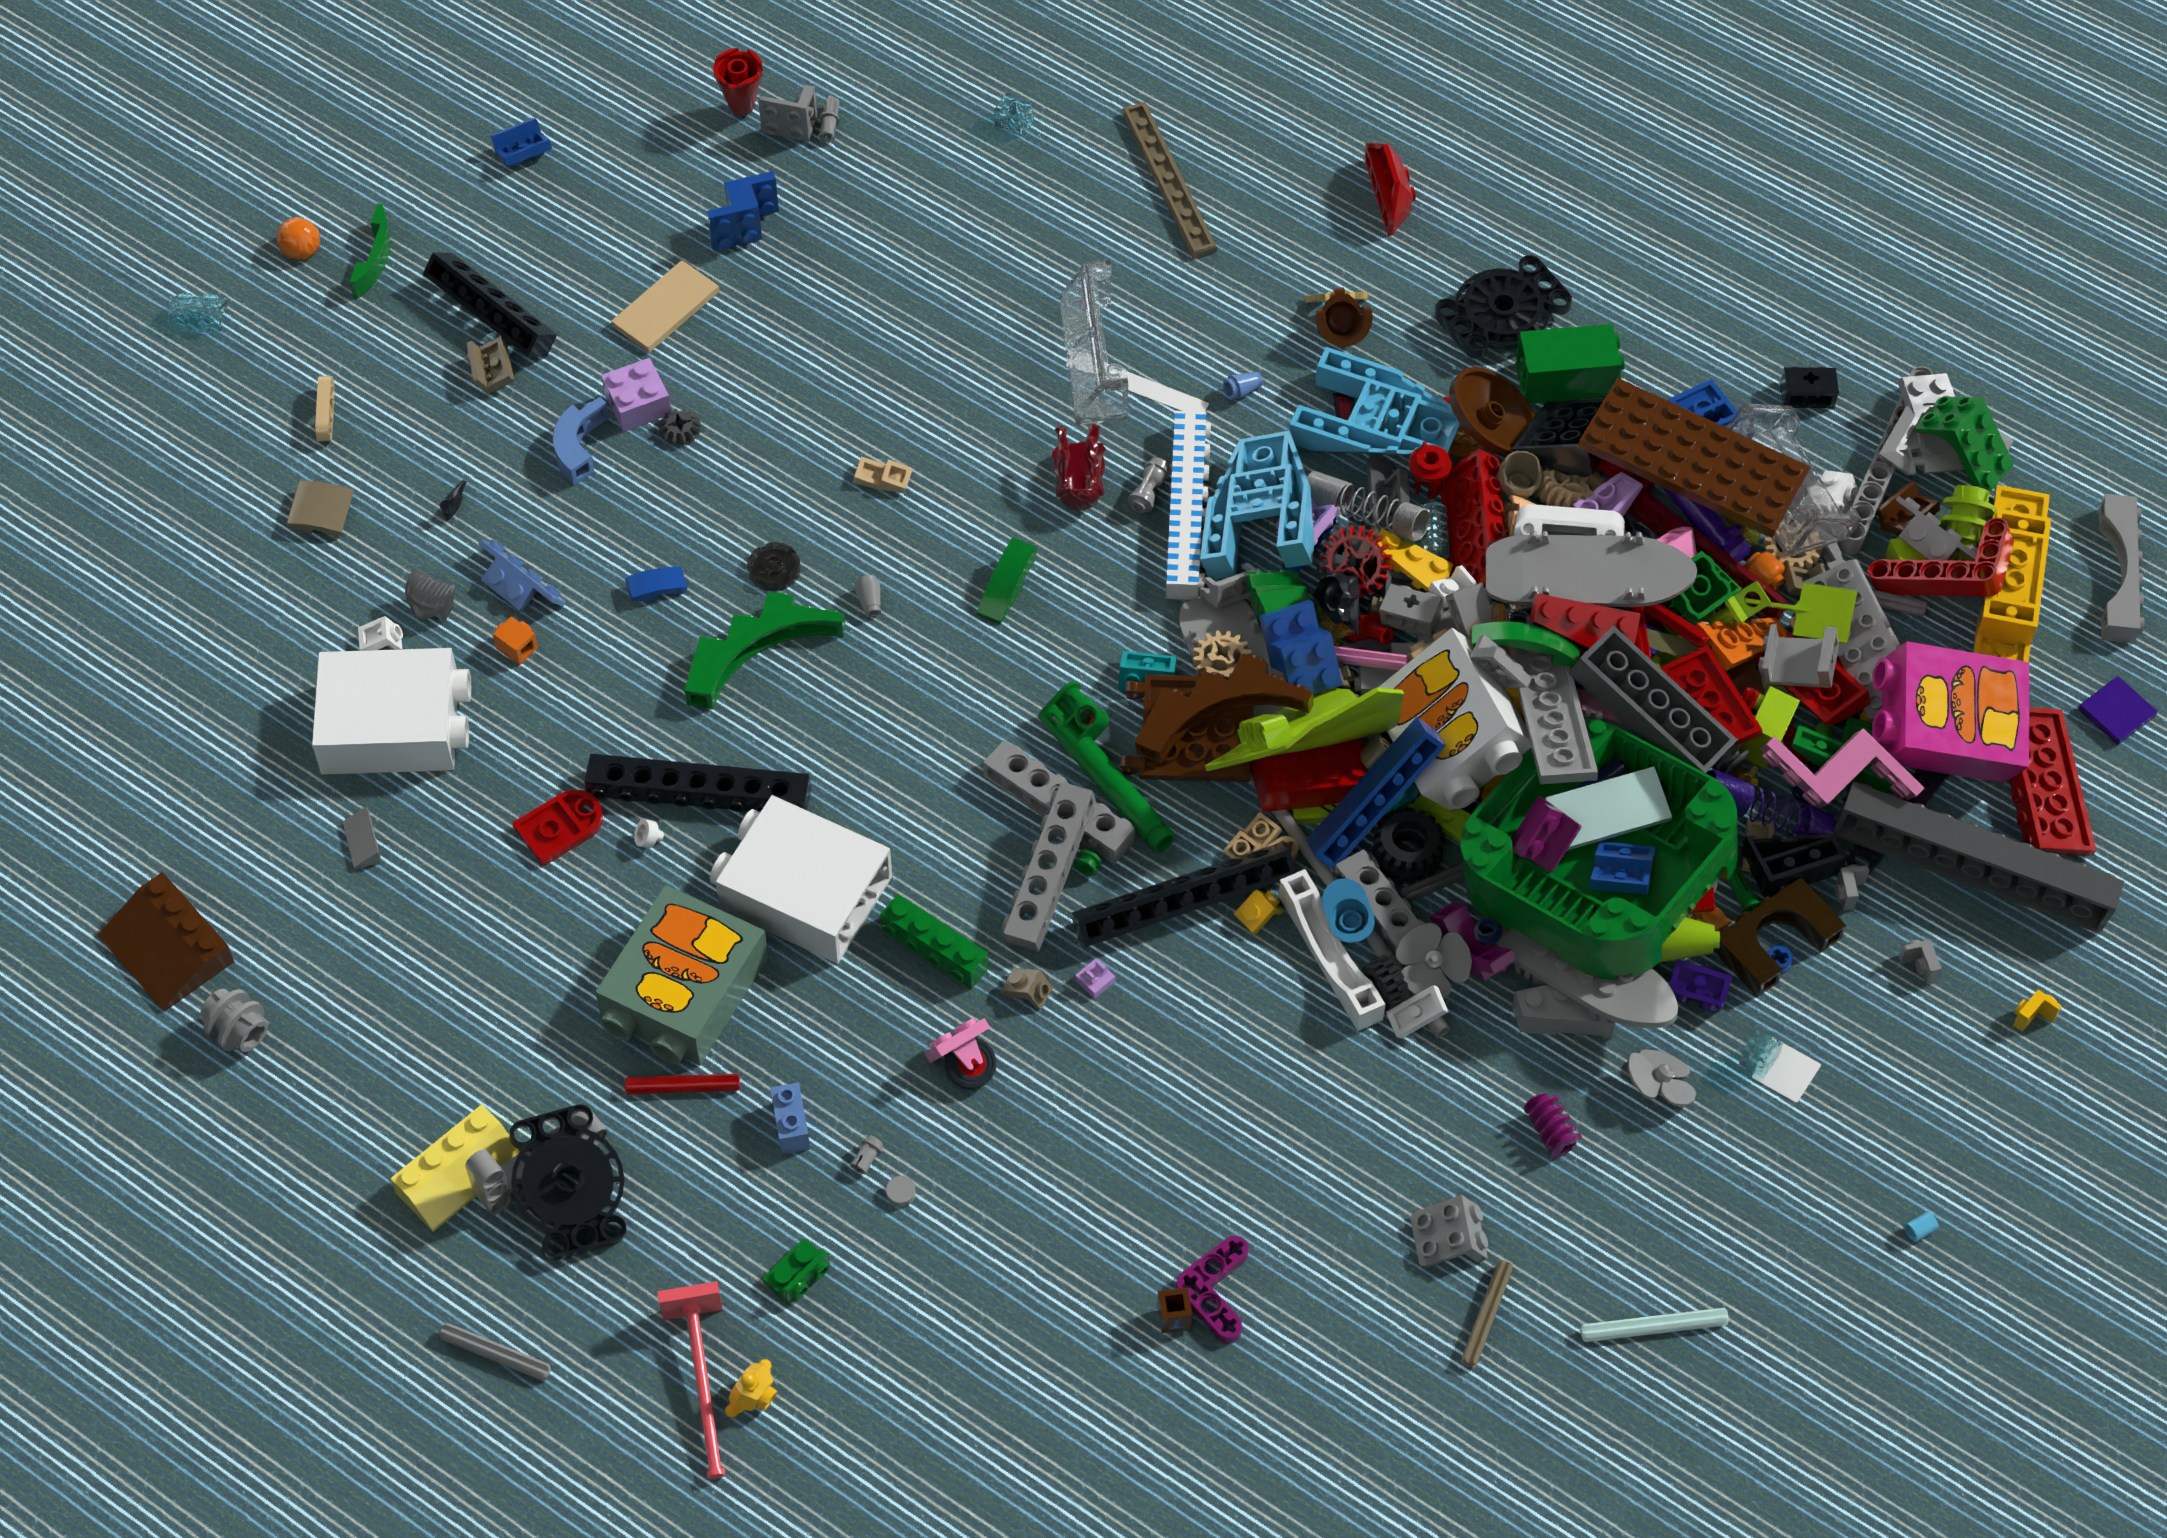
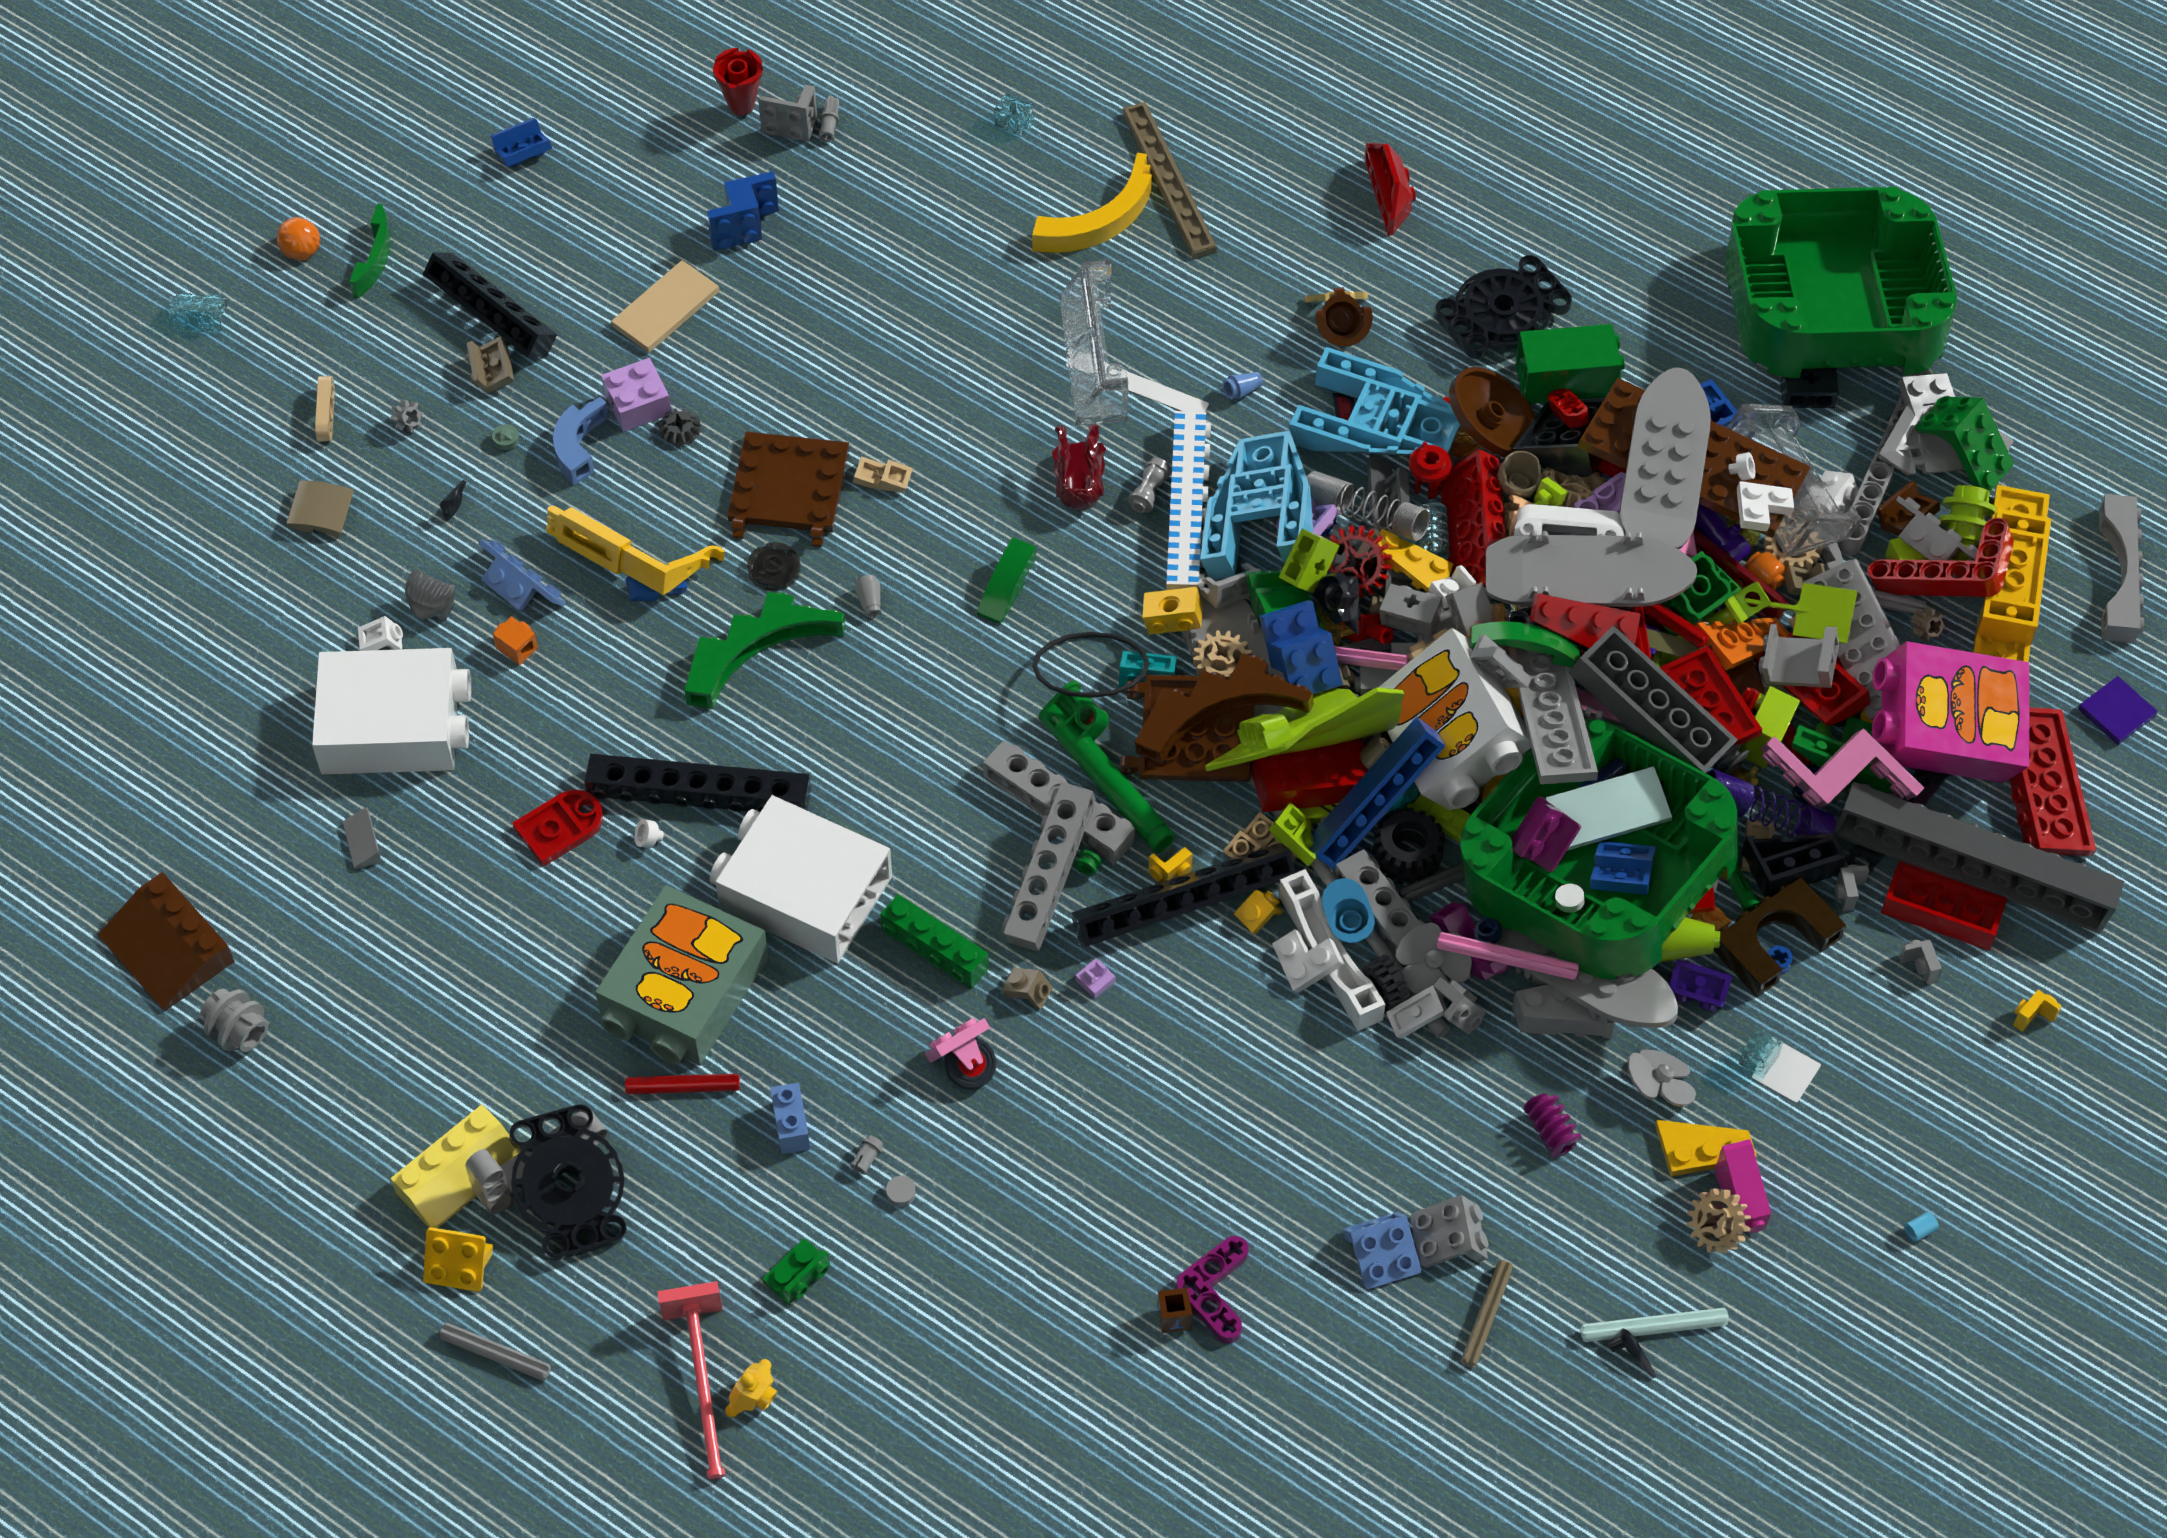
(411, 411): none -> light grey gear
(455, 1259): none -> yellow bracket
(505, 437): none -> sand green tile
(616, 553): none -> yellow hinge
(788, 484): none -> reddish brown plate
(1086, 694): none -> black piece
(1100, 225): none -> yellow arch
(1172, 610): none -> yellow brick
(1176, 866): none -> yellow bracket
(1294, 831): none -> lime wing
(1306, 966): none -> white plate
(1308, 560): none -> lime brick
(1384, 1249): none -> medium blue bracket
(1463, 1010): none -> light grey bracket
(1507, 955): none -> bright pink axle
(1550, 493): none -> lime tile
(1568, 407): none -> red beam
(1569, 898): none -> white tile
(1628, 1341): none -> black bar
(1666, 459): none -> light grey piece
(1694, 1146): none -> yellow wing
(1729, 1226): none -> tan gear
(1740, 1174): none -> dark pink slope
(1743, 467): none -> white tile
(1758, 500): none -> white plate
(1839, 280): none -> green container
(1927, 623): none -> dark tan gear
(1944, 905): none -> red slope

